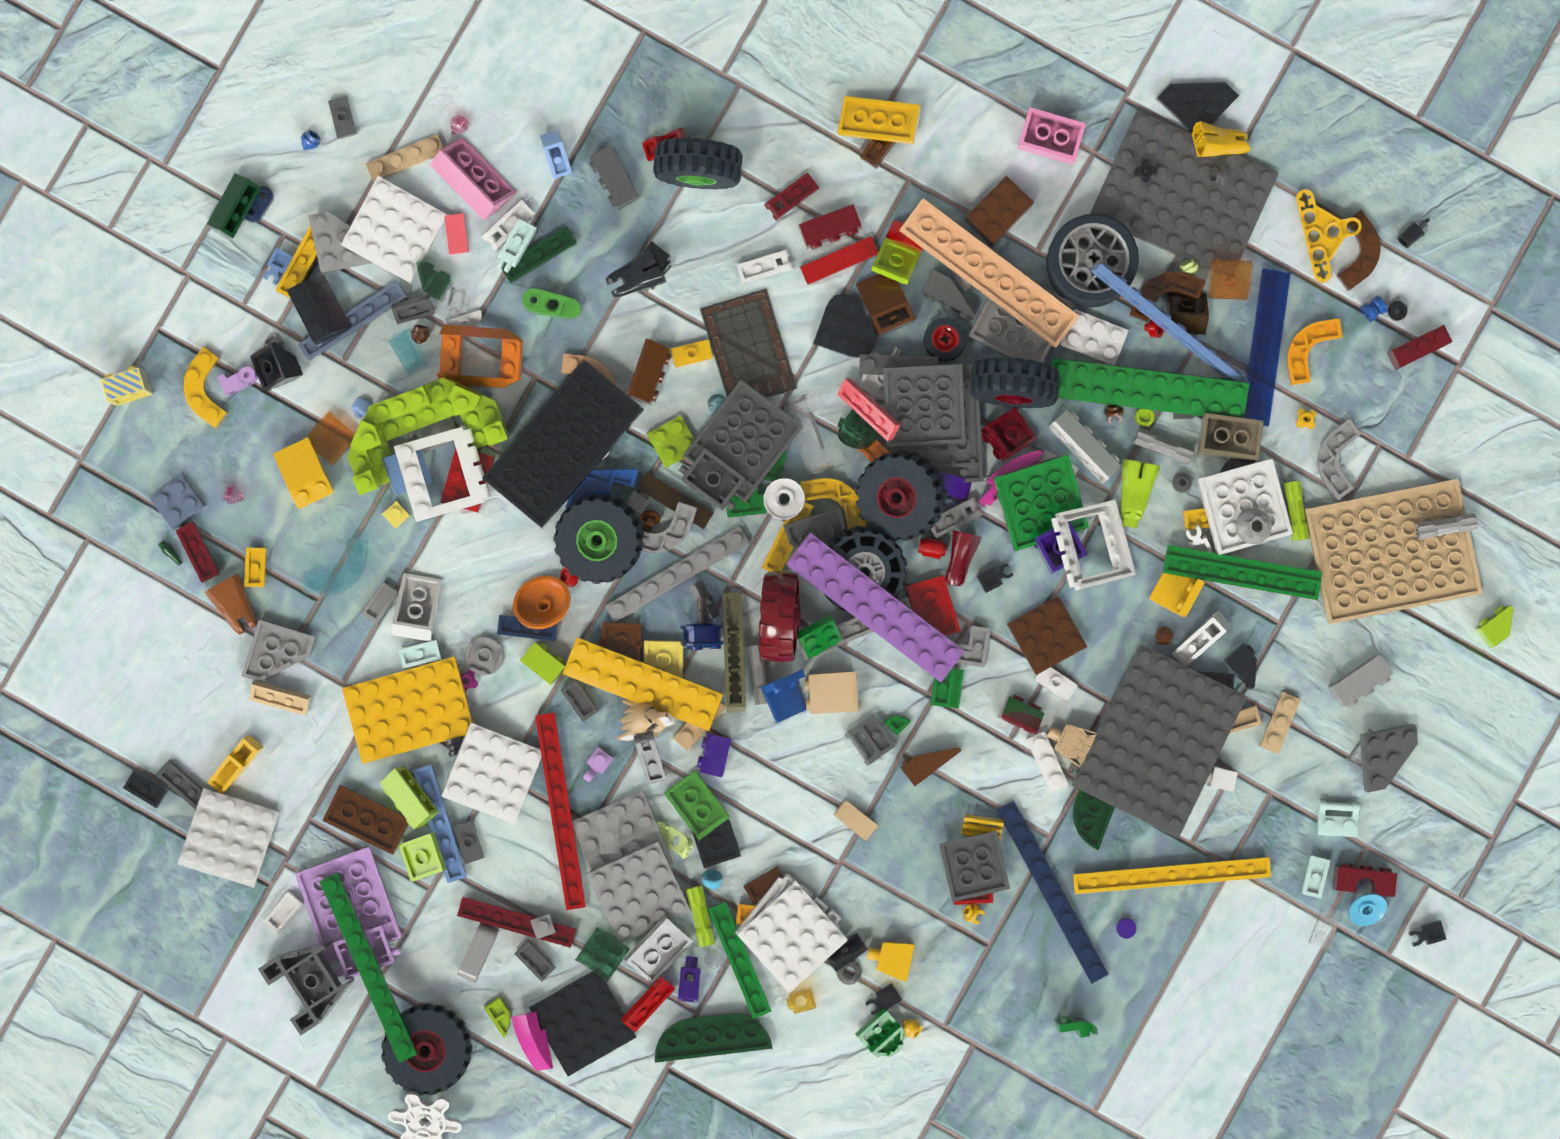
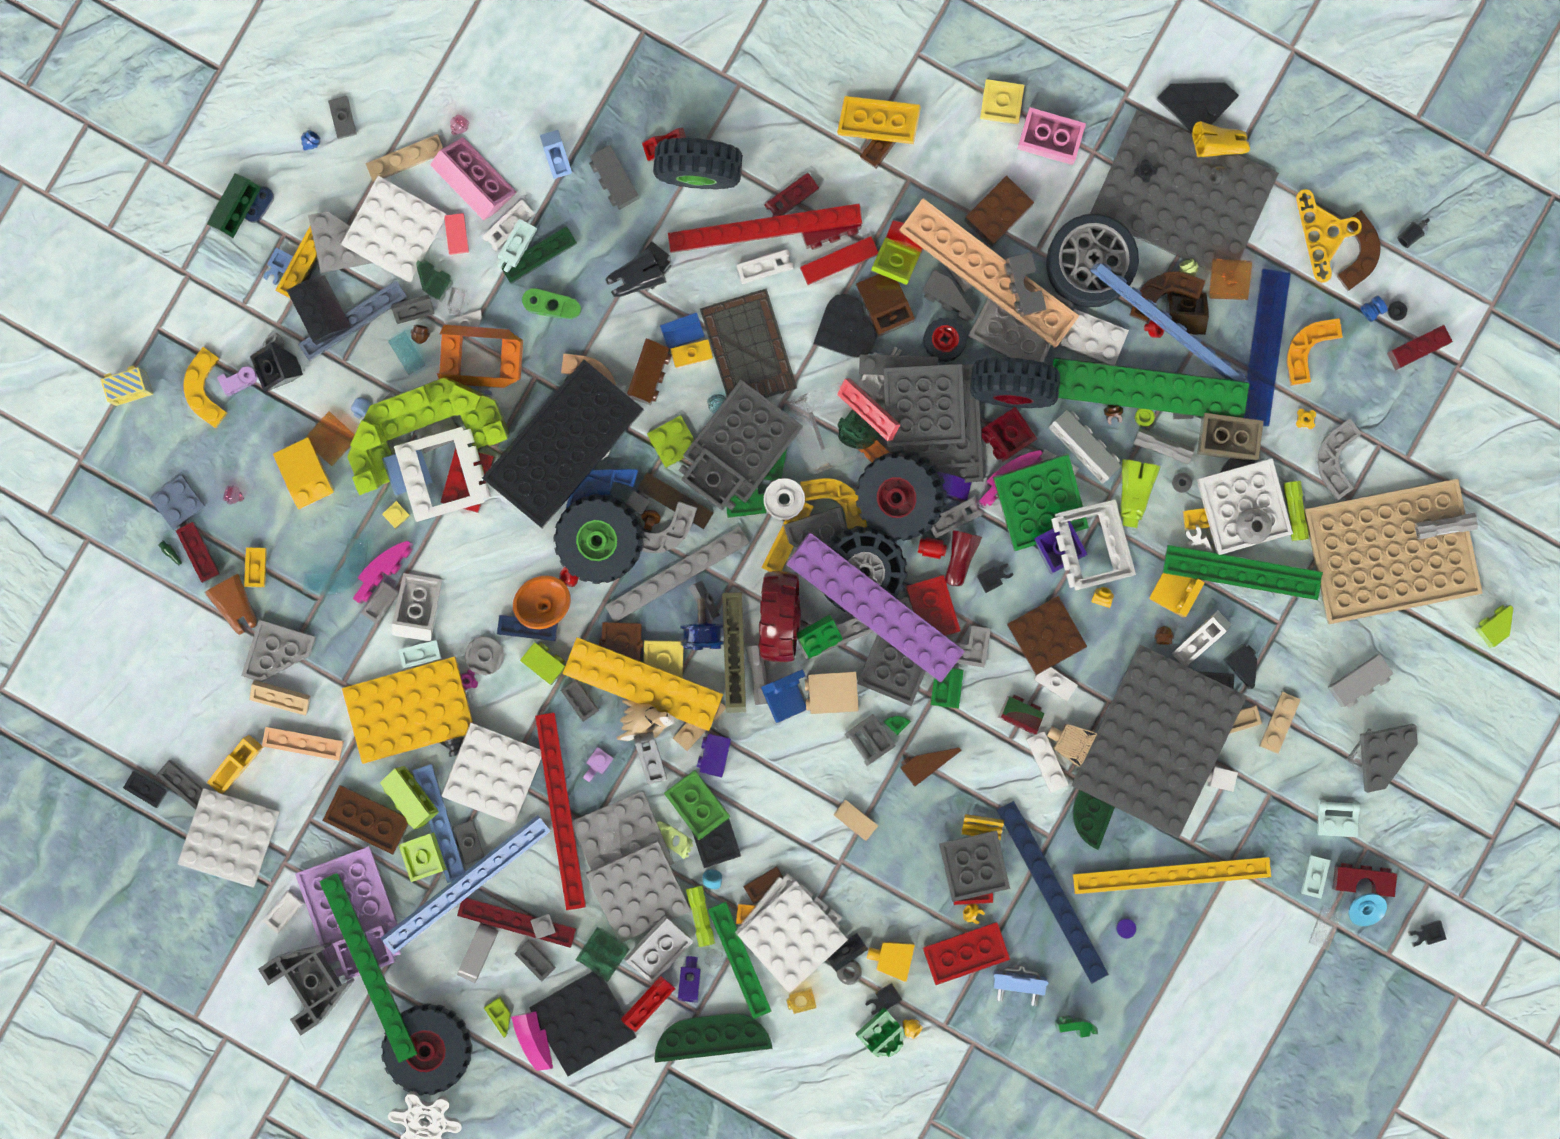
(302, 743): none -> light nougat plate
(385, 563): none -> dark pink slope
(465, 884): none -> plate
(682, 331): none -> blue panel
(765, 228): none -> red plate
(891, 673): none -> dark grey plate
(966, 953): none -> red plate
(1002, 101): none -> light yellow plate
(1019, 983): none -> light blue piece
(1026, 301): none -> dark grey arch
(1103, 596): none -> yellow plate

